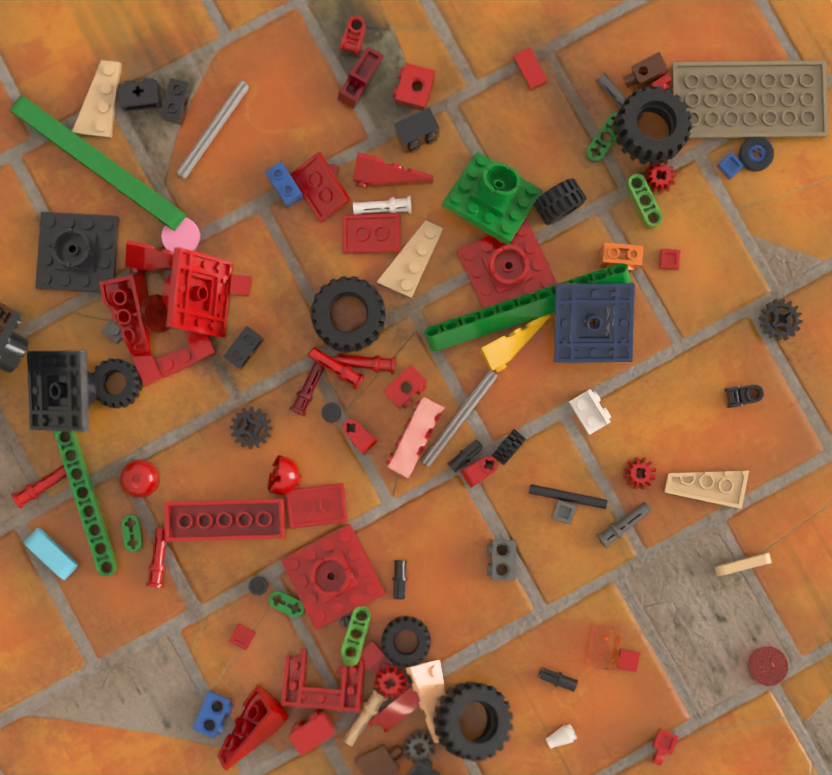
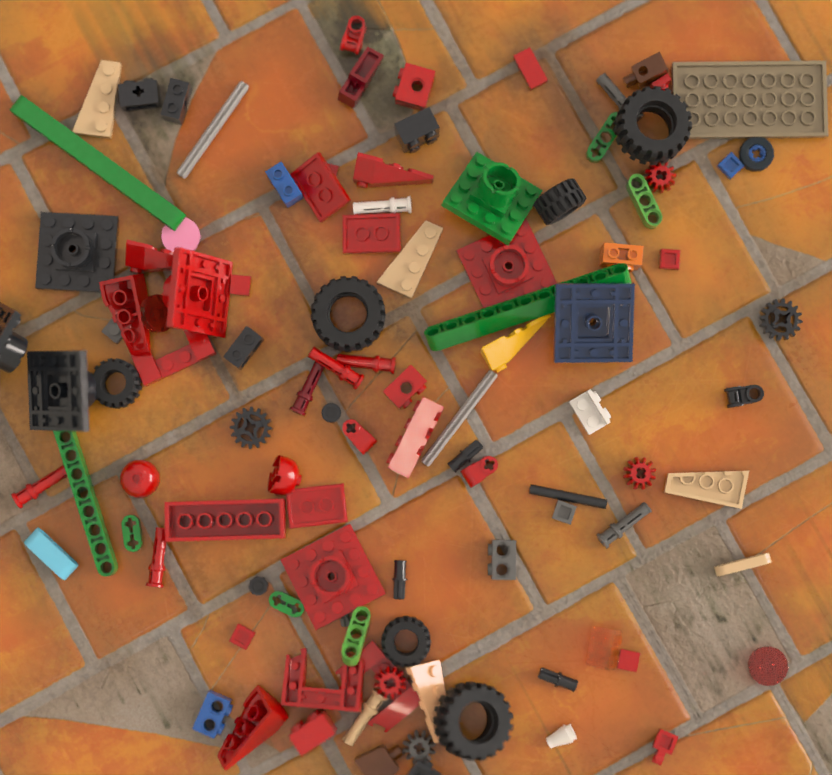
(509, 447): black tyre -> none

